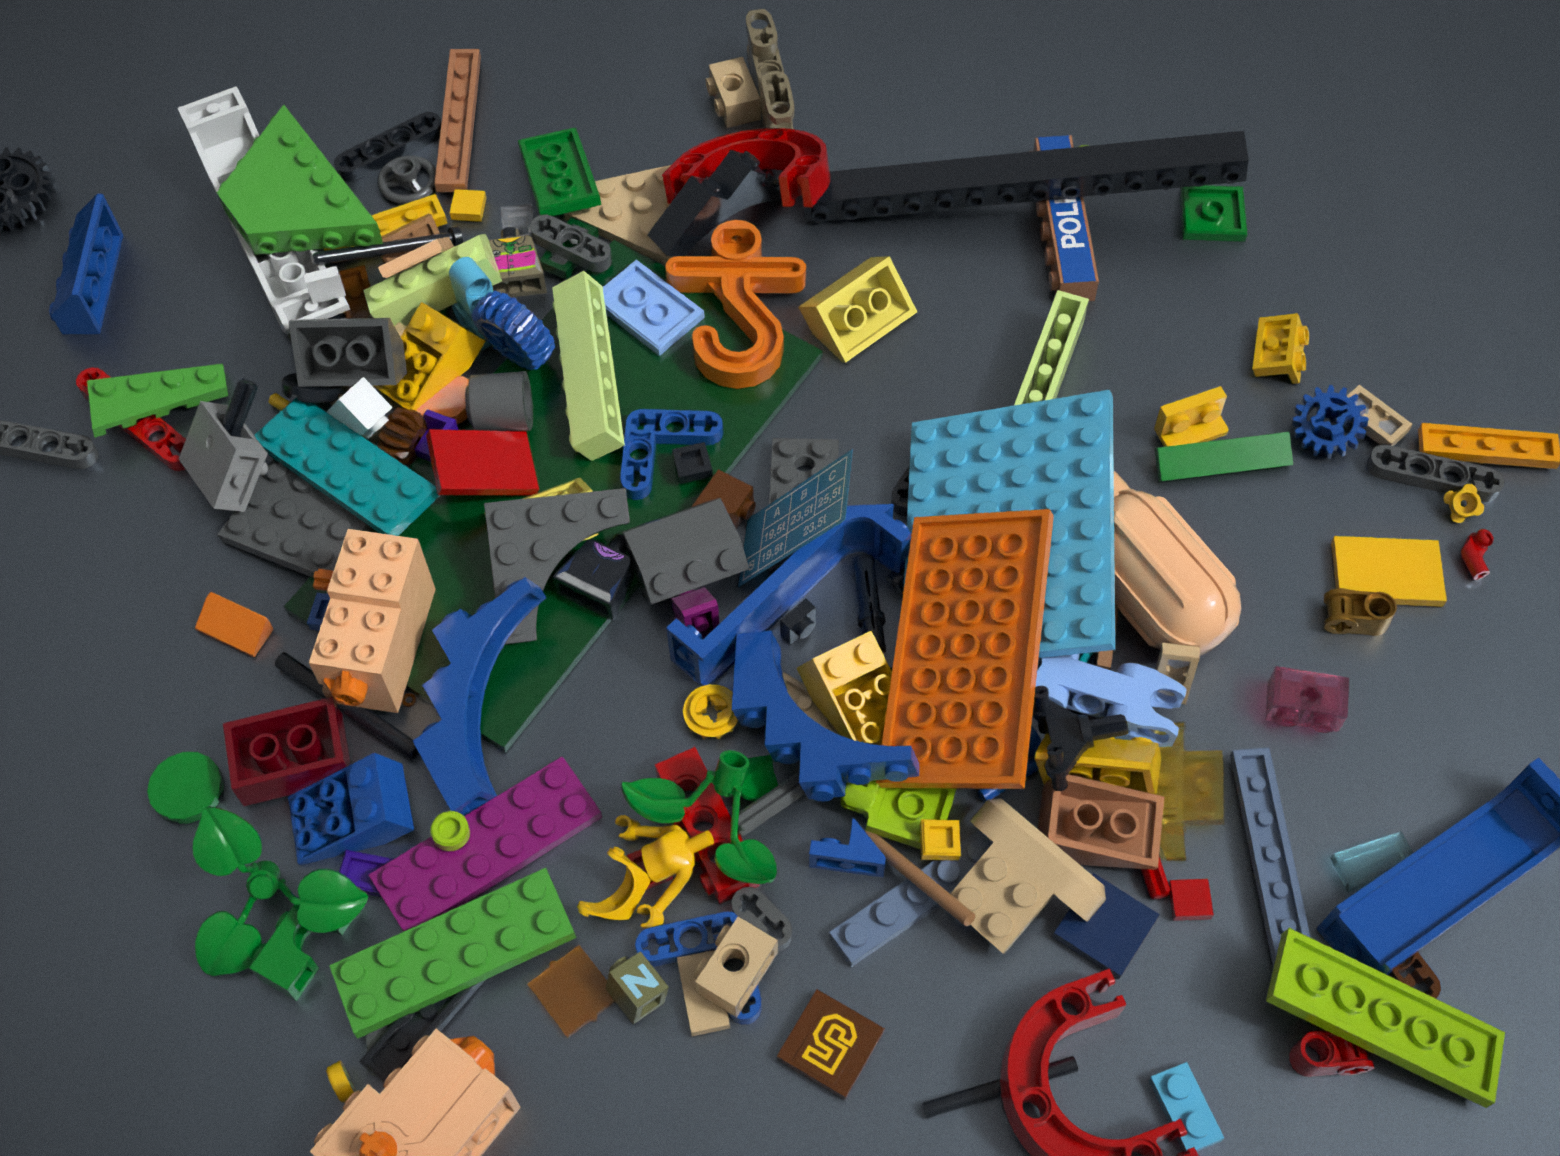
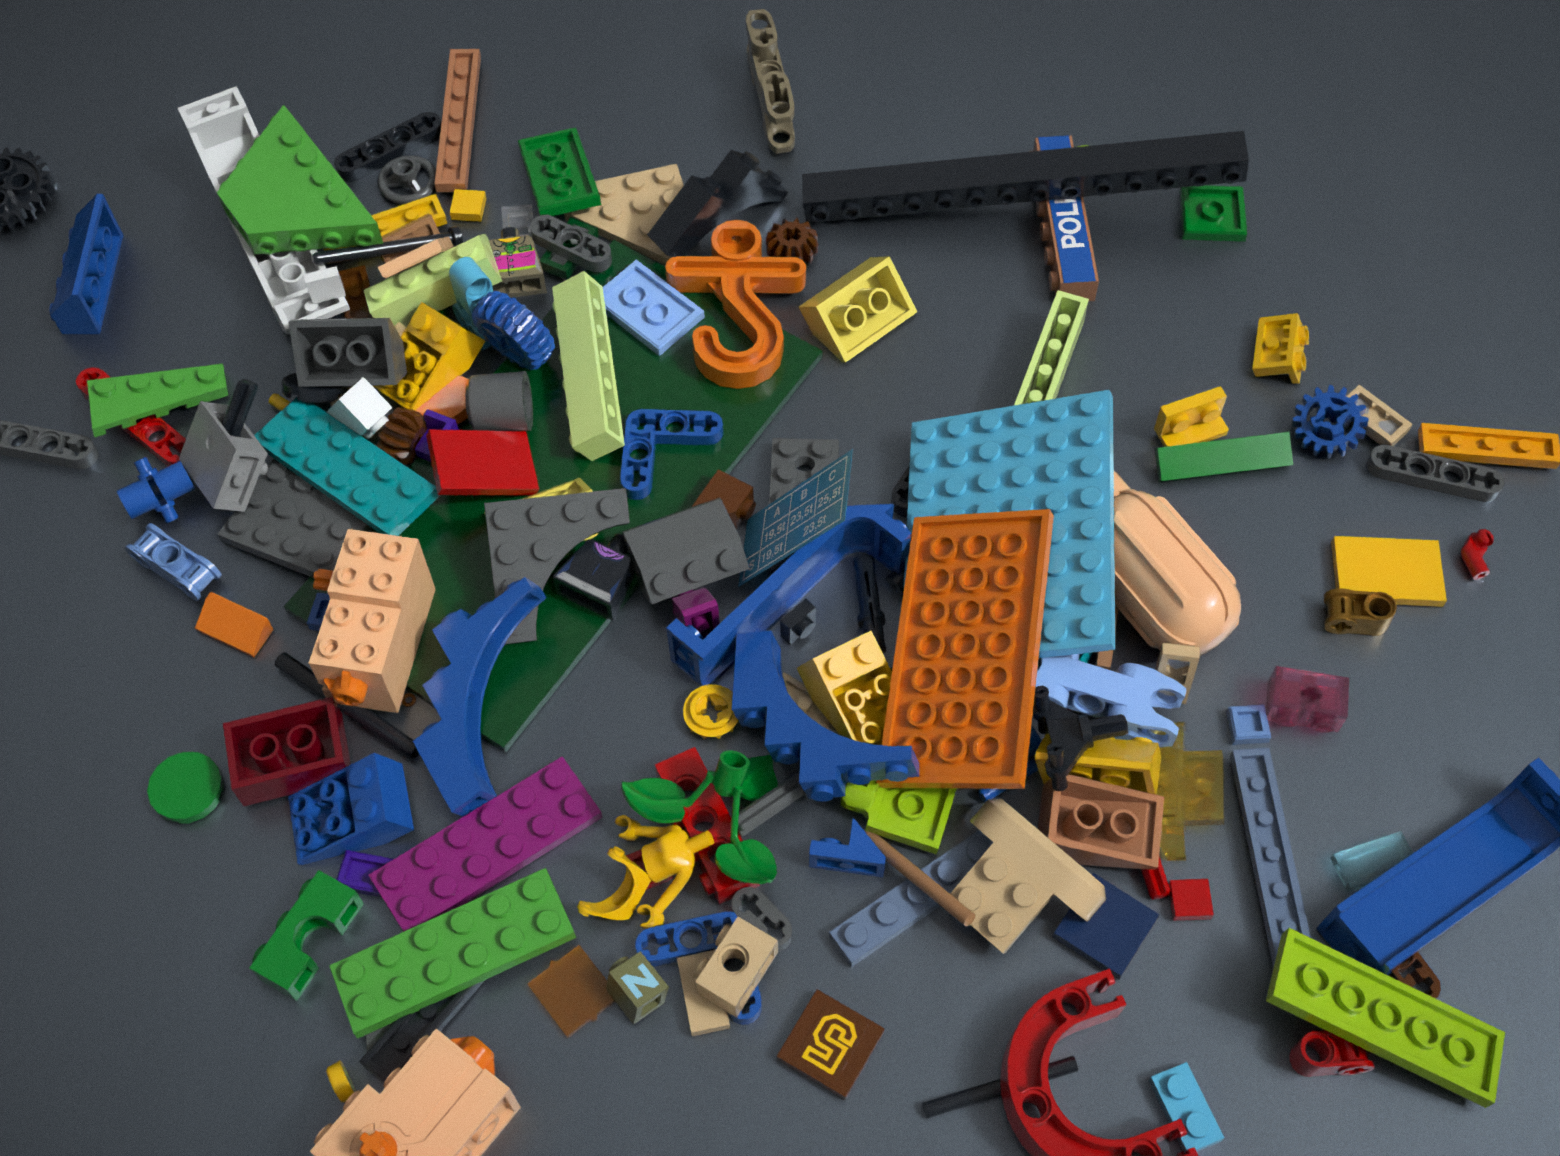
(155, 490): none -> blue pin
(173, 561): none -> medium blue piece
(229, 842): green plant -> none
(450, 831): lime tile -> none
(692, 463): black plate -> none
(733, 92): tan brick -> none
(792, 240): none -> reddish brown gear
(794, 151): red piece -> none
(940, 839): yellow tile -> none
(1248, 724): none -> medium blue tile
(1473, 500): yellow plate -> none

